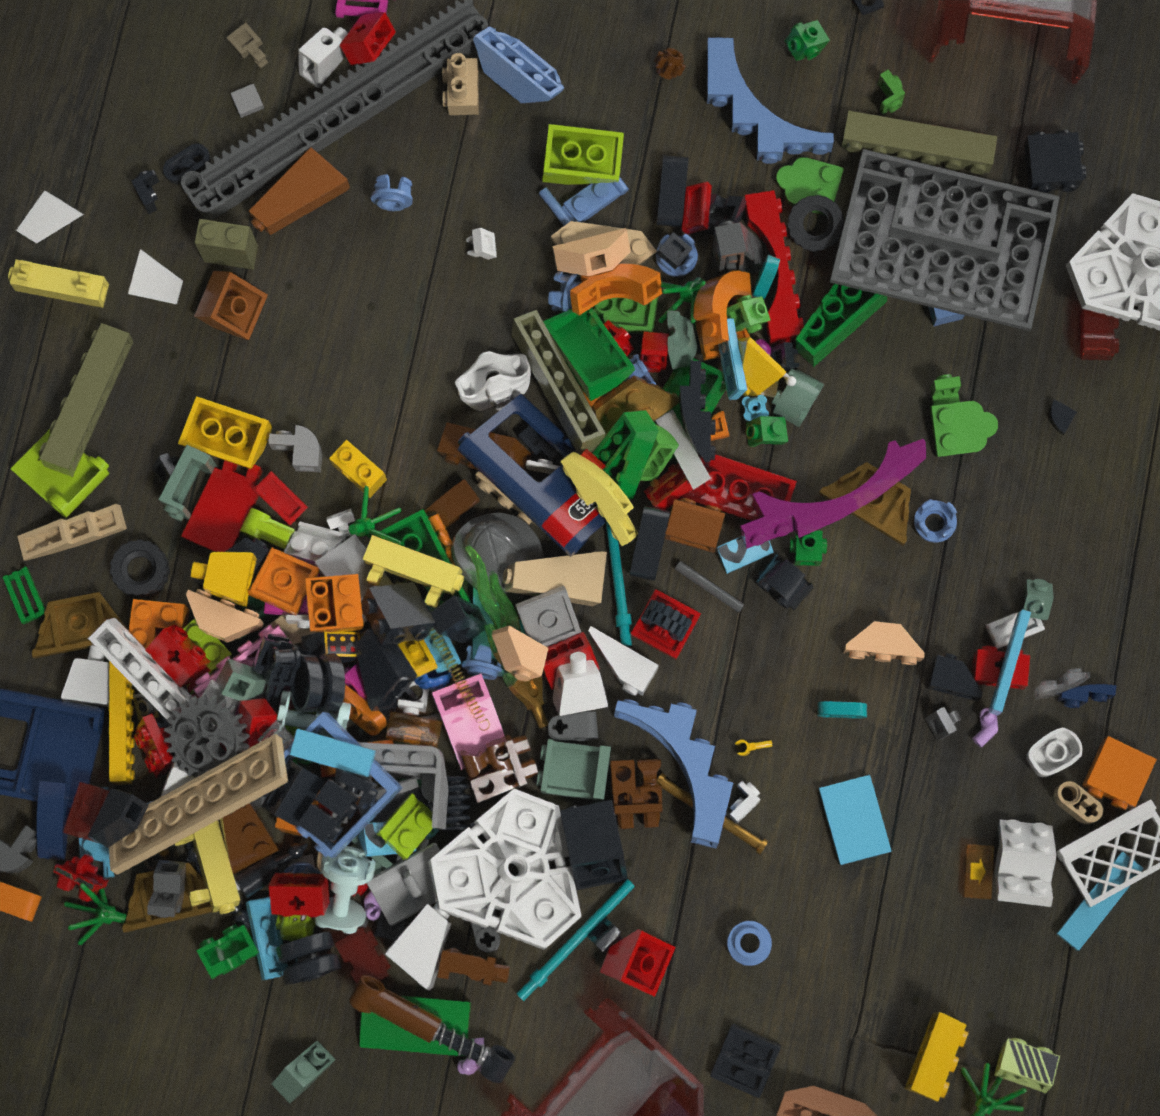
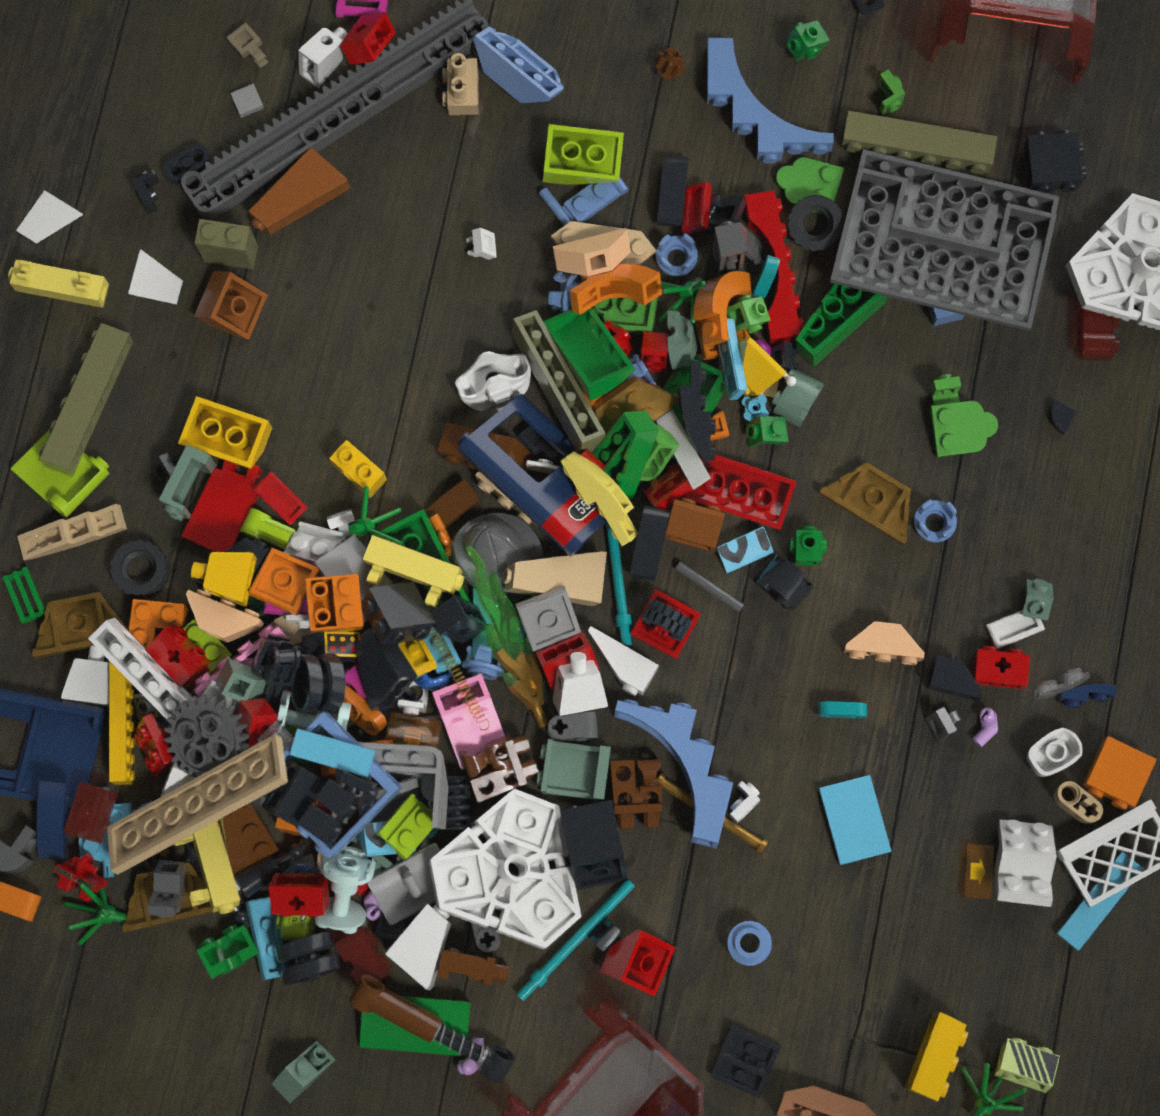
(117, 817): black slope -> none
(305, 448): light grey brick -> none
(384, 194): medium blue piece -> none
(520, 653): light nougat slope -> none
(674, 250): black tile -> none
(753, 746): yellow hand -> none
(782, 517): magenta slope -> none
(1009, 662): medium azure tile -> none

